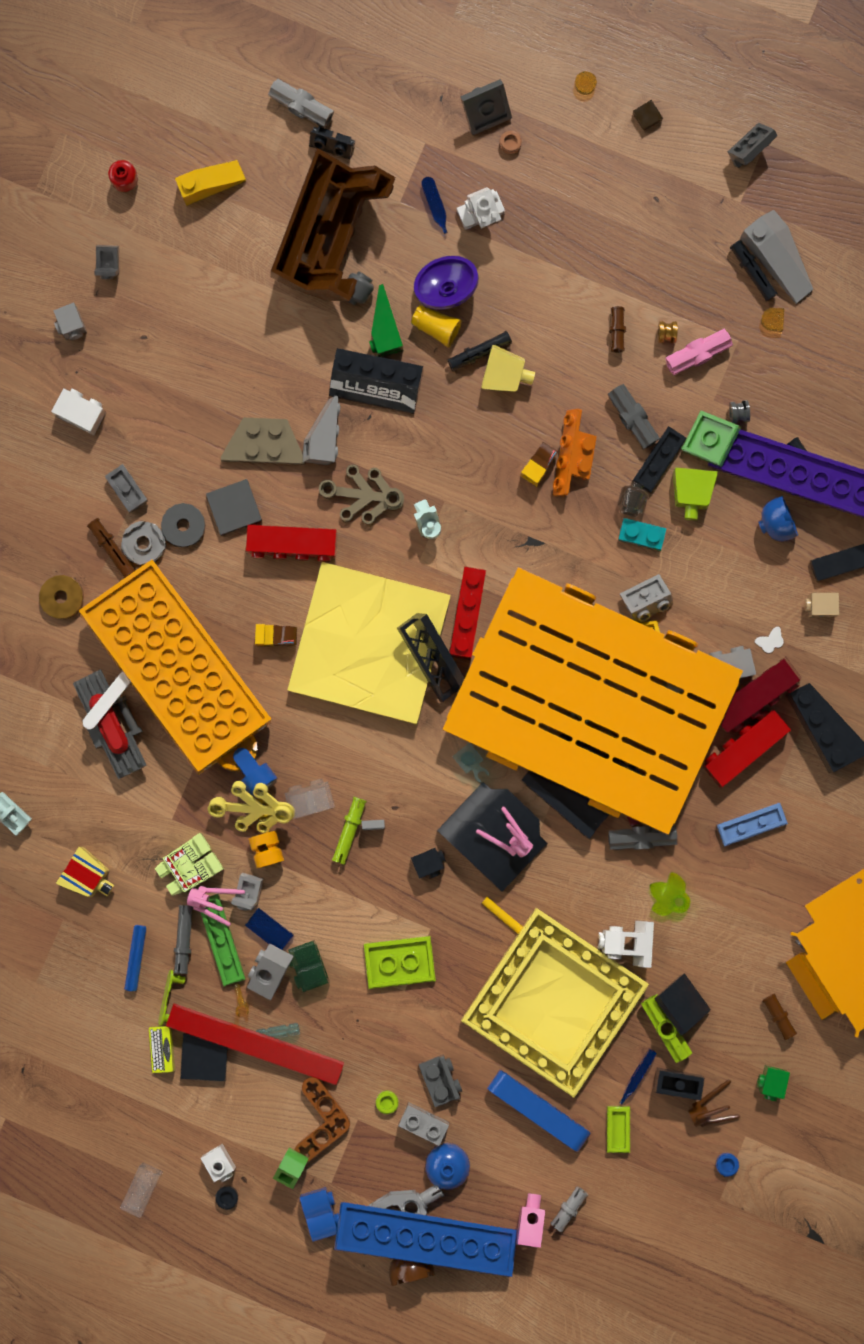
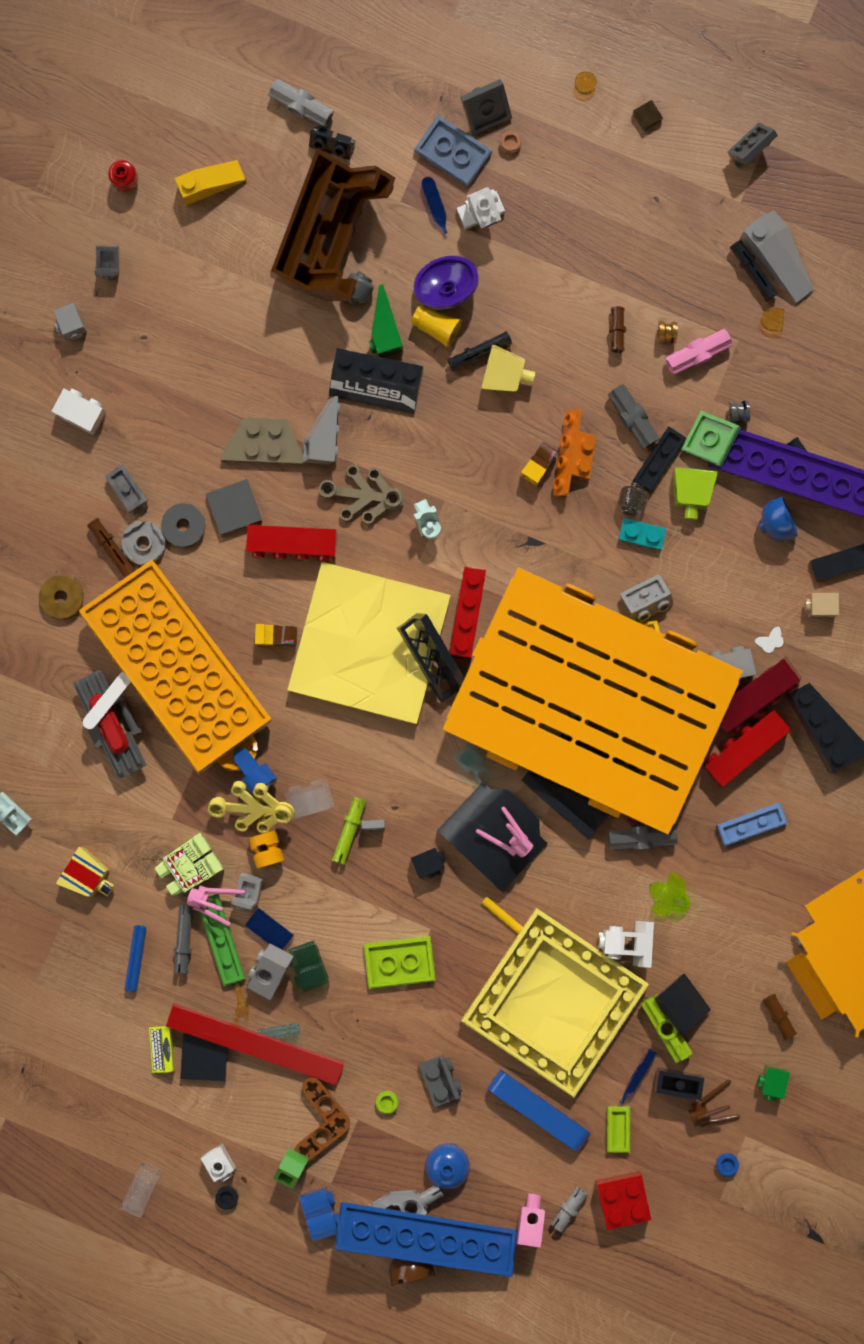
(170, 979): lime piece -> none
(423, 1124): light grey brick -> none
(452, 151): none -> sand blue tile
(623, 1200): none -> red brick

